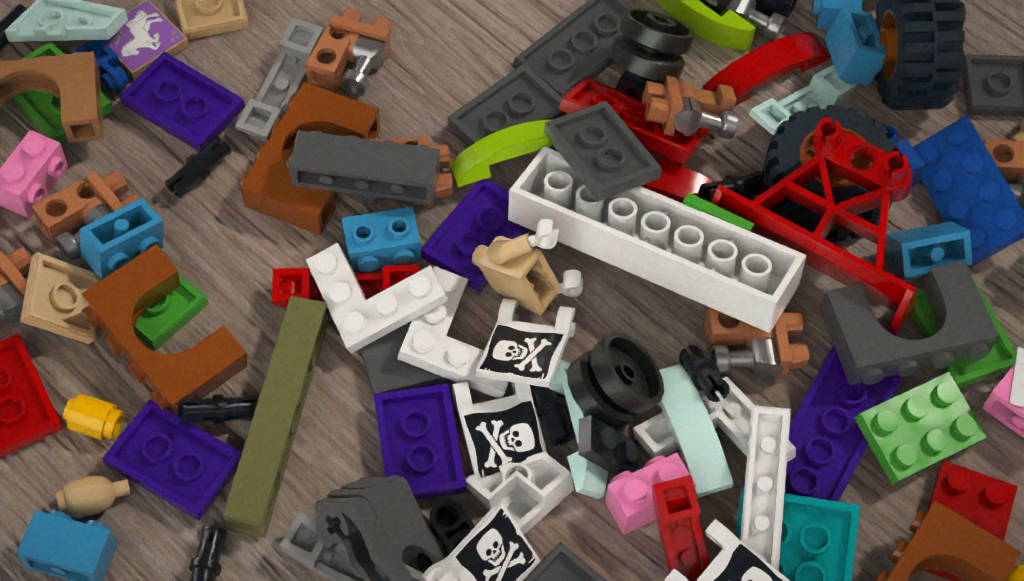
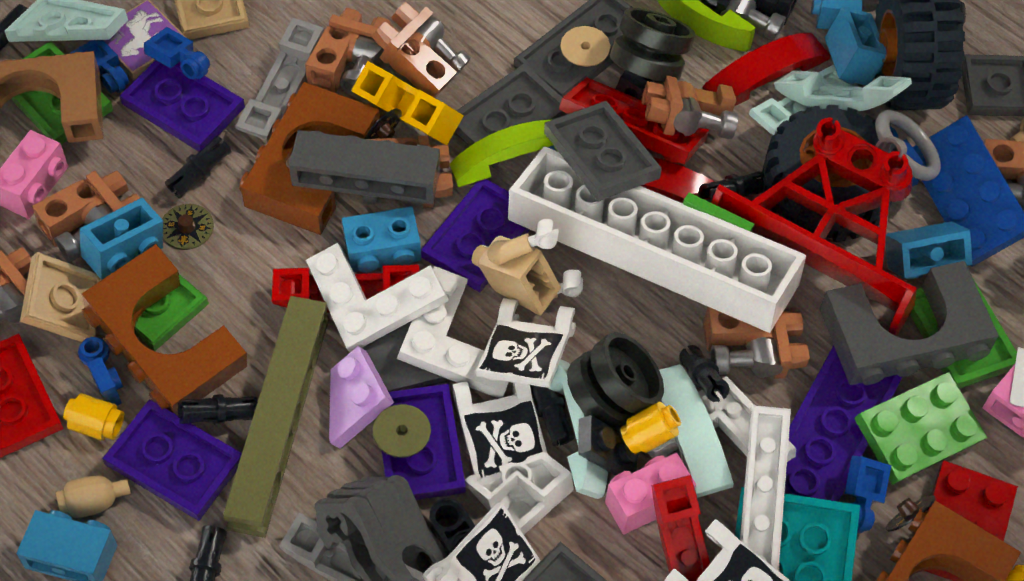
(105, 379): none -> blue plate
(171, 48): none -> blue plate
(187, 226): none -> piece
(355, 396): none -> lavender wing
(385, 125): none -> piece
(401, 430): none -> olive piece
(417, 107): none -> yellow arch
(419, 49): none -> nougat hips
(585, 46): none -> tan piece
(650, 428): none -> yellow brick
(809, 91): none -> light aqua slope
(869, 484): none -> blue plate
(908, 511): none -> piece
(921, 139): none -> light grey piece

